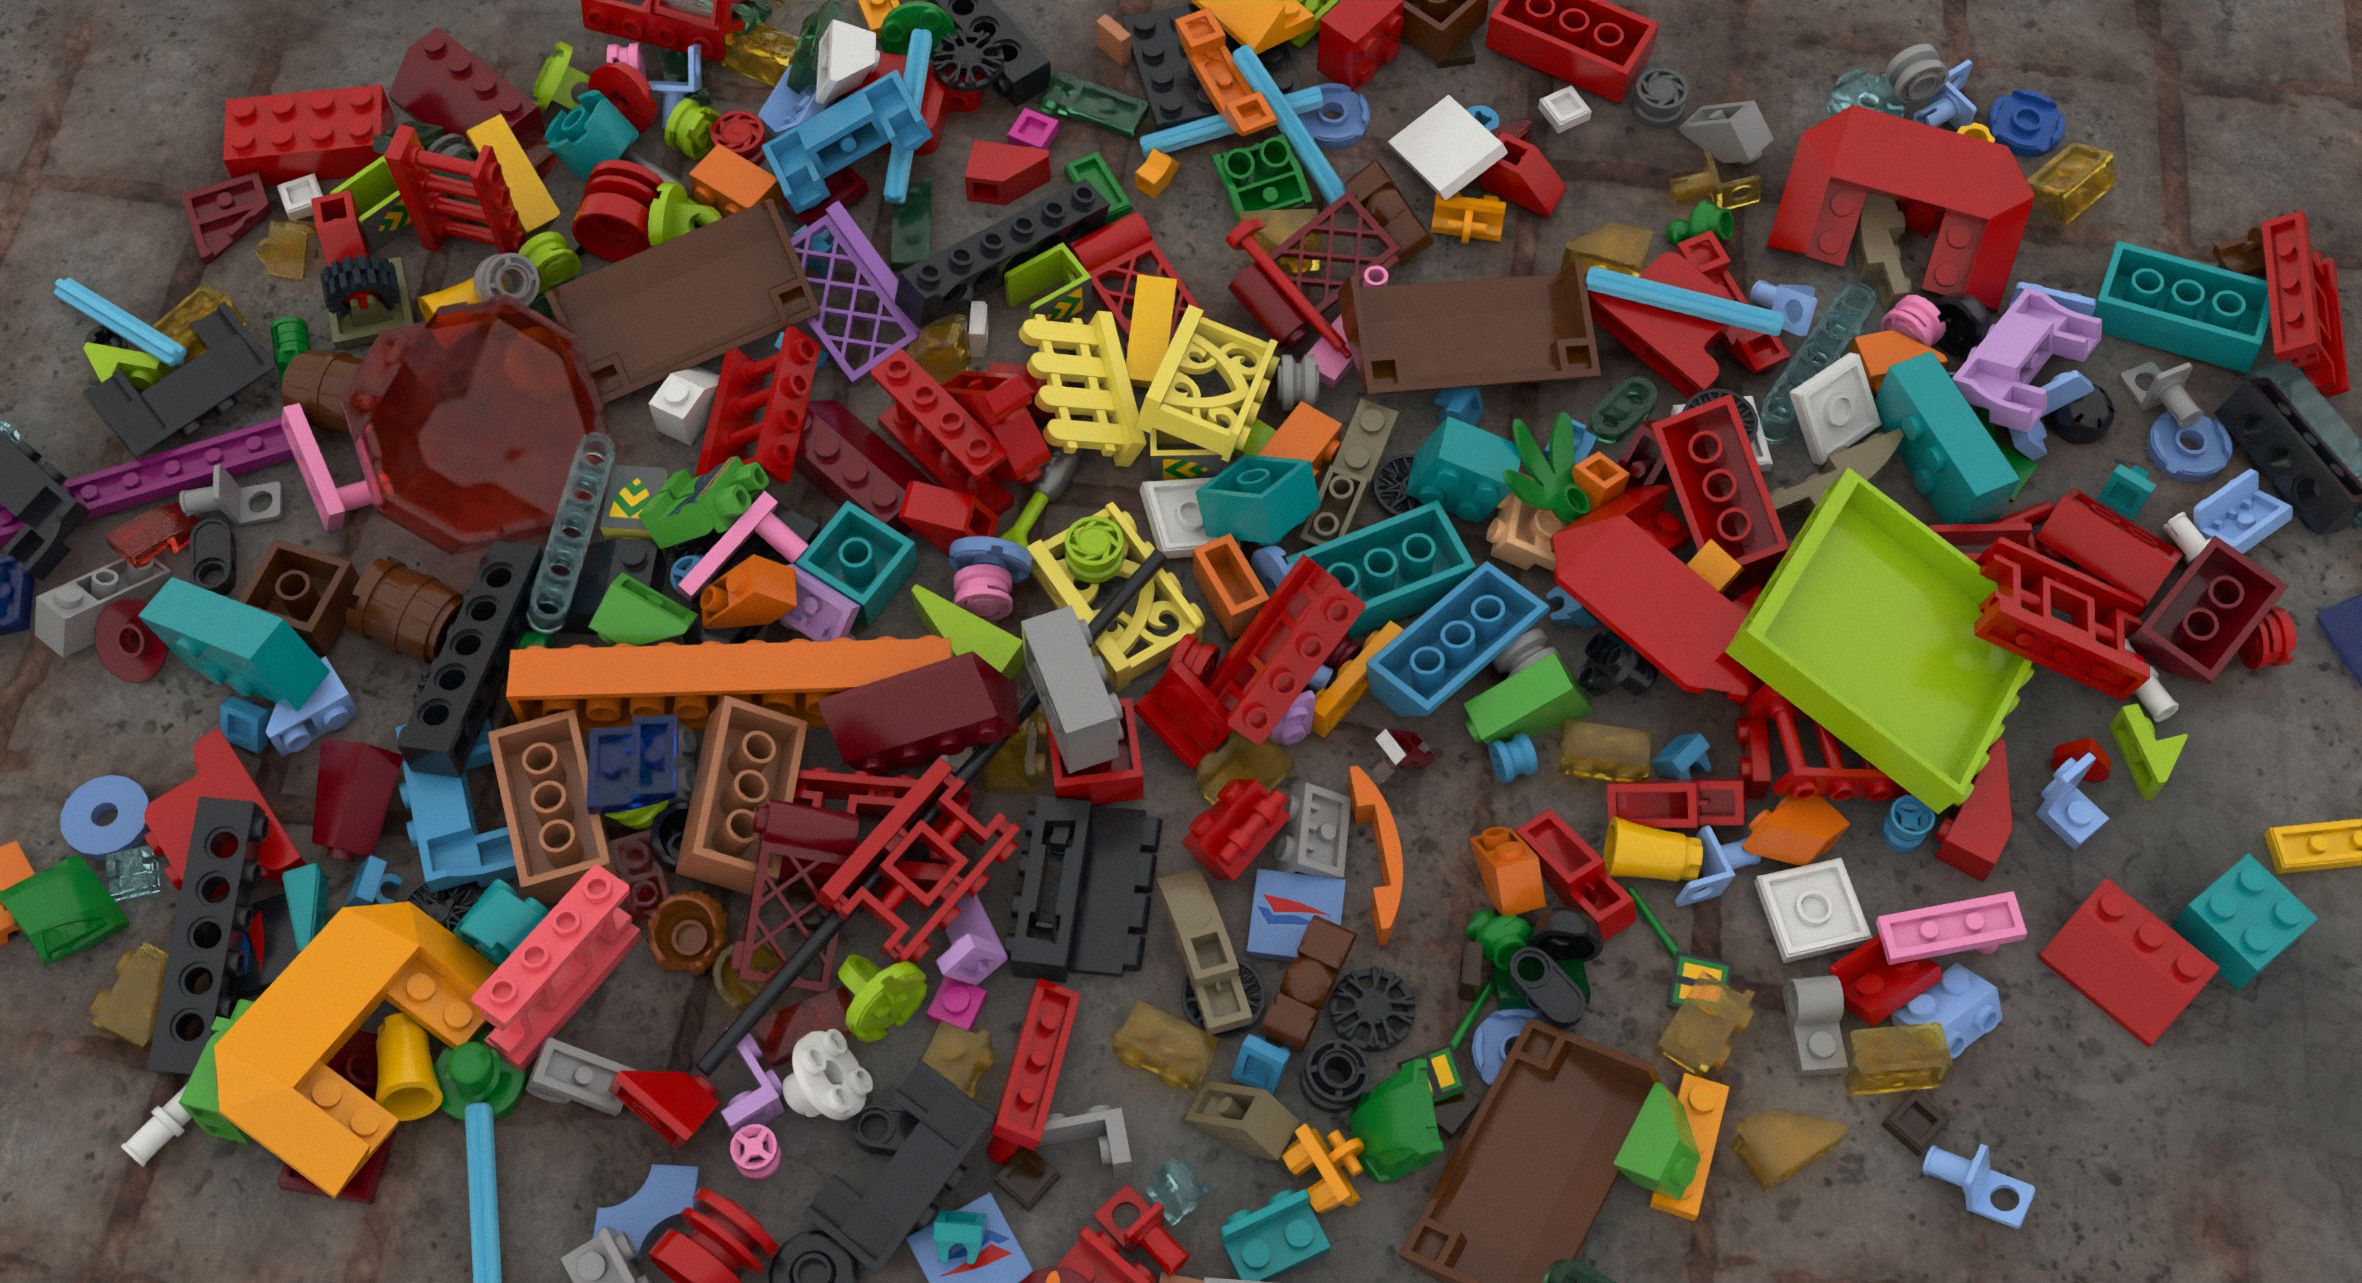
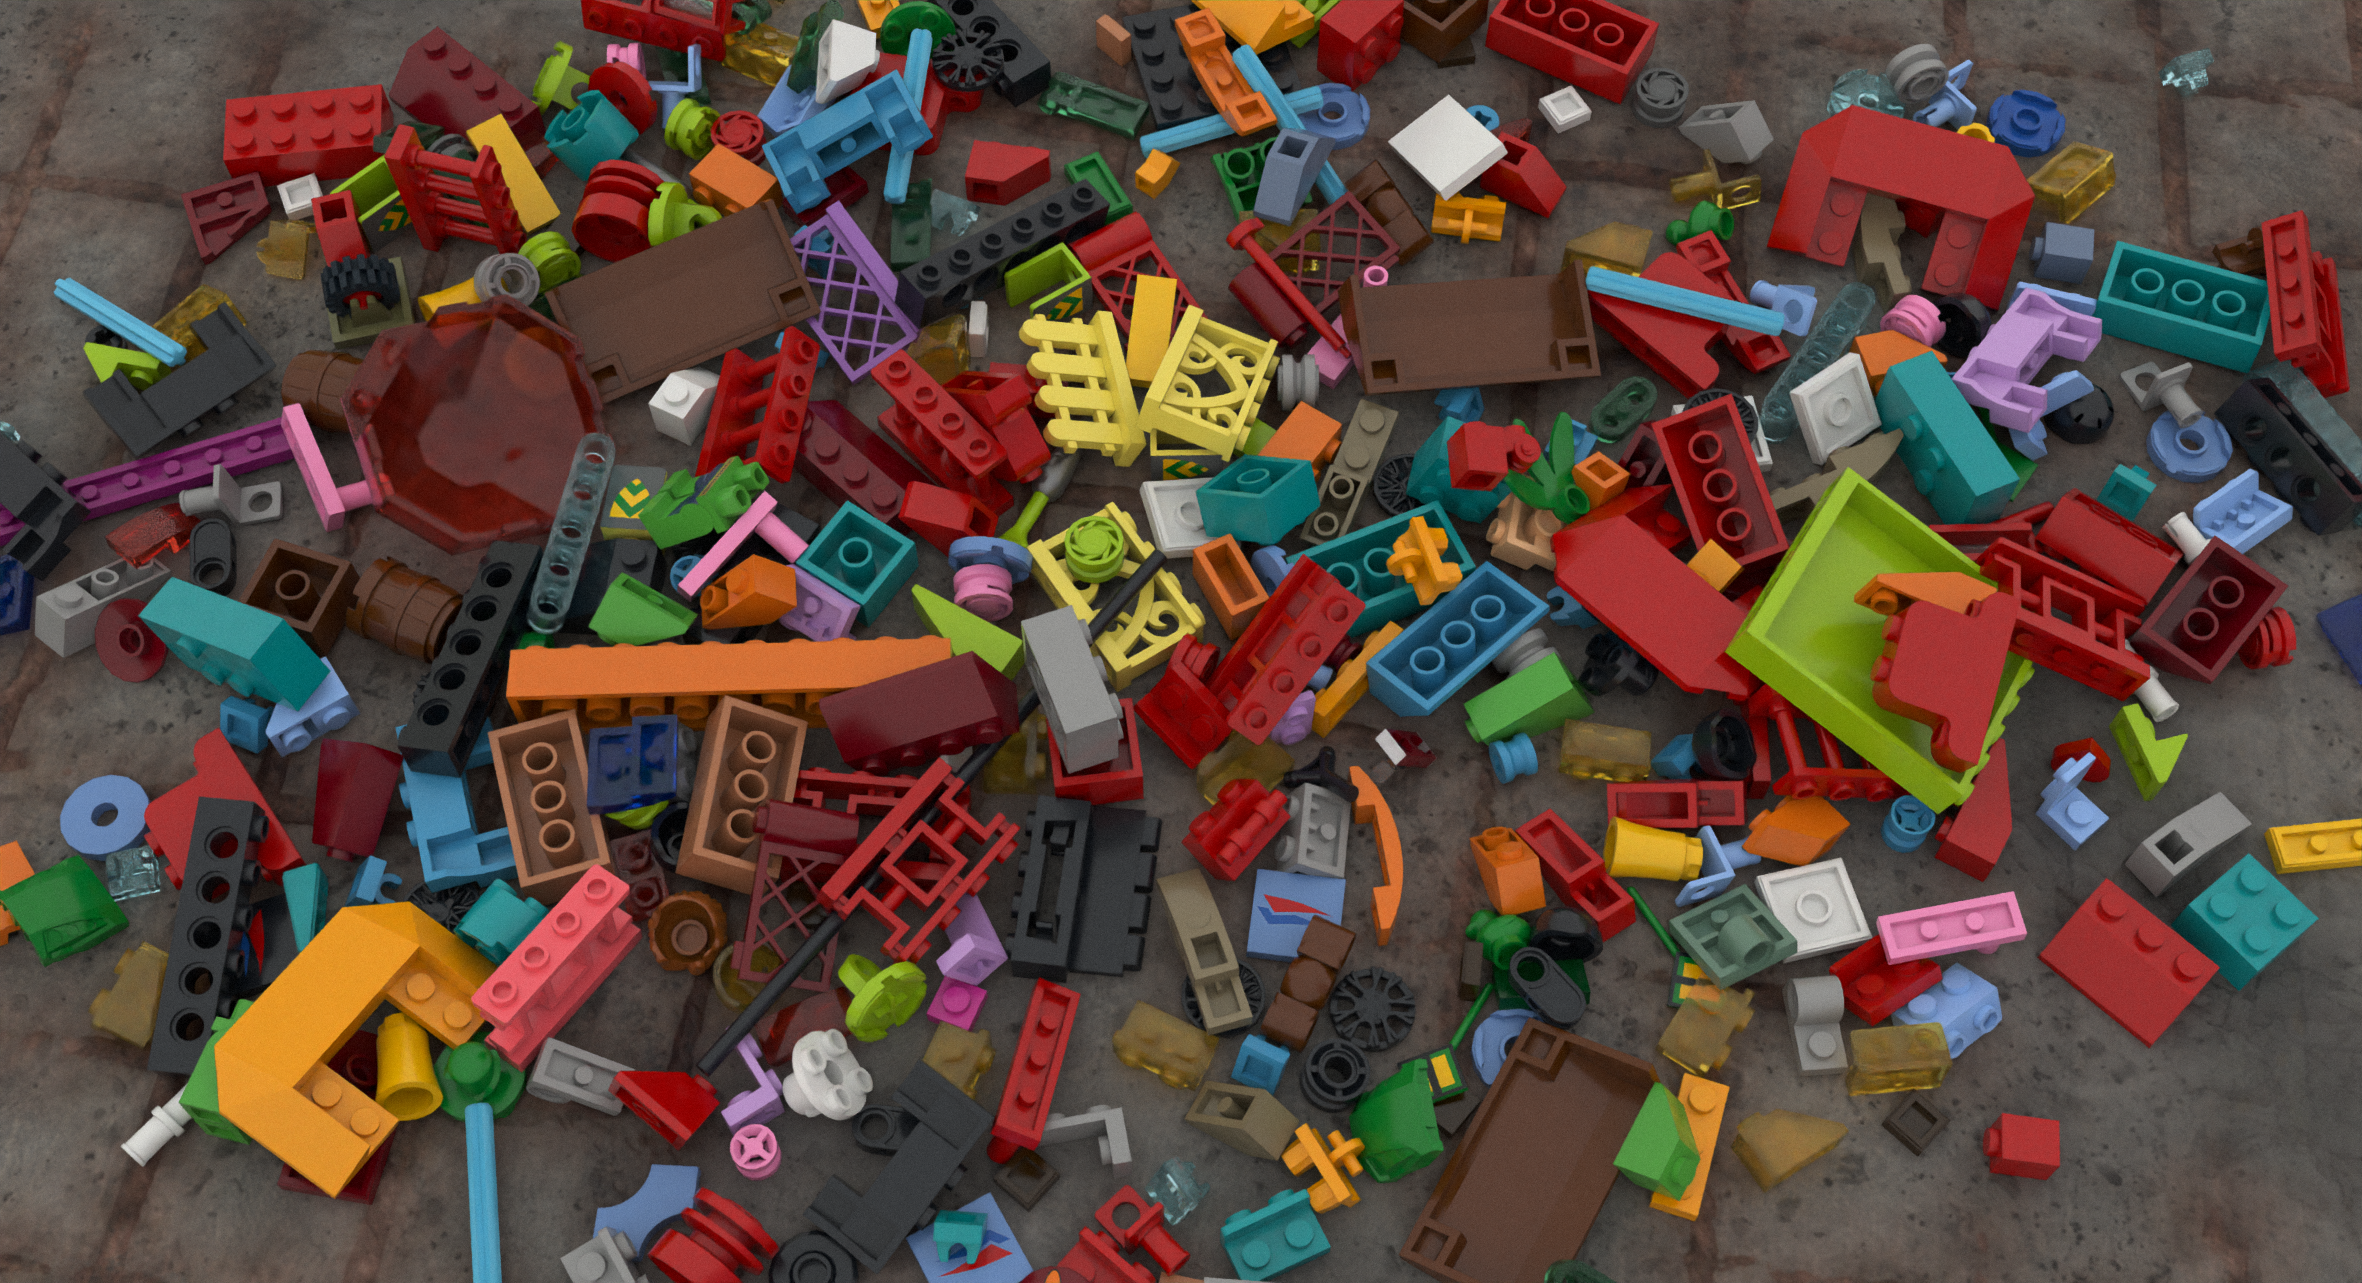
(288, 339): green hinge -> none
(962, 211): none -> clear light blue tile
(1033, 130): dark pink plate -> none
(1290, 173): none -> sand blue slope
(1323, 777): none -> black piece
(1419, 561): none -> light orange hips
(1484, 453): none -> red brick
(1713, 745): none -> black helmet
(1733, 936): none -> sand green plate
(1896, 591): none -> orange slope
(1946, 671): none -> red brick
(1979, 1183): light blue bracket -> none
(2023, 1146): none -> red brick
(2062, 252): none -> sand blue brick
(2186, 843): none -> light grey slope
(2187, 72): none -> clear light blue tile

